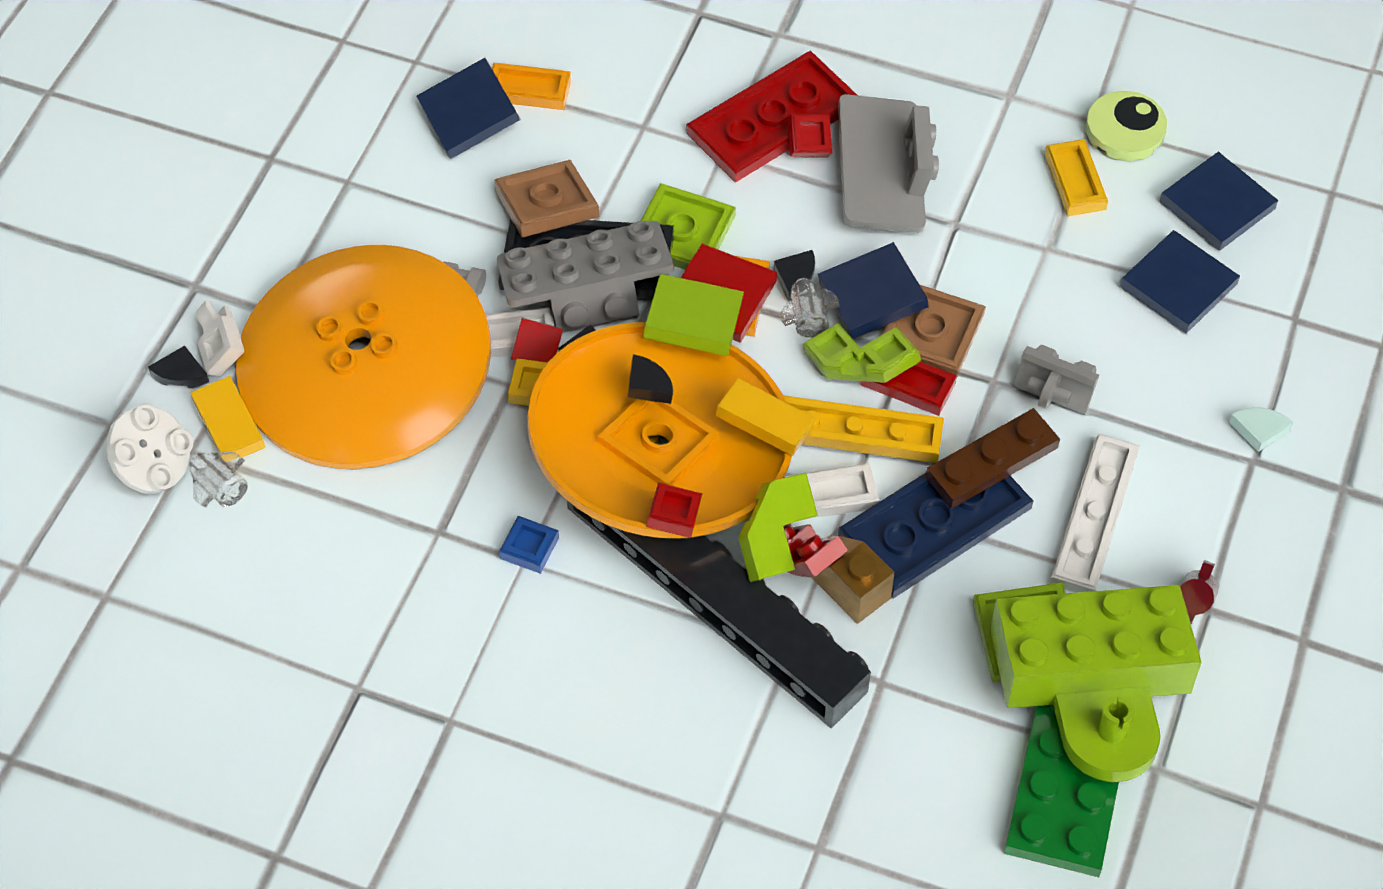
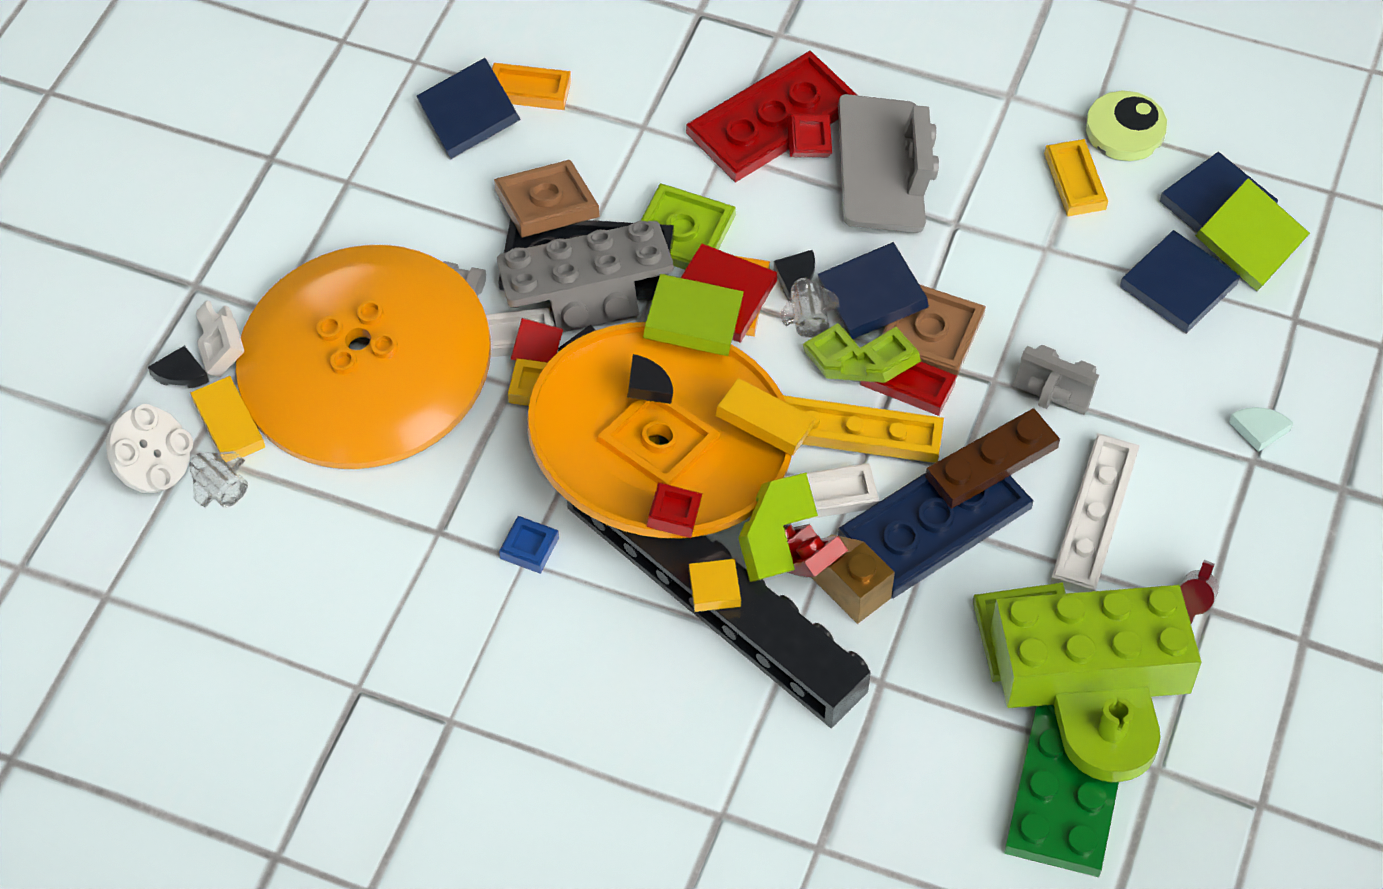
(714, 585): none -> yellow tile
(1252, 234): none -> lime tile

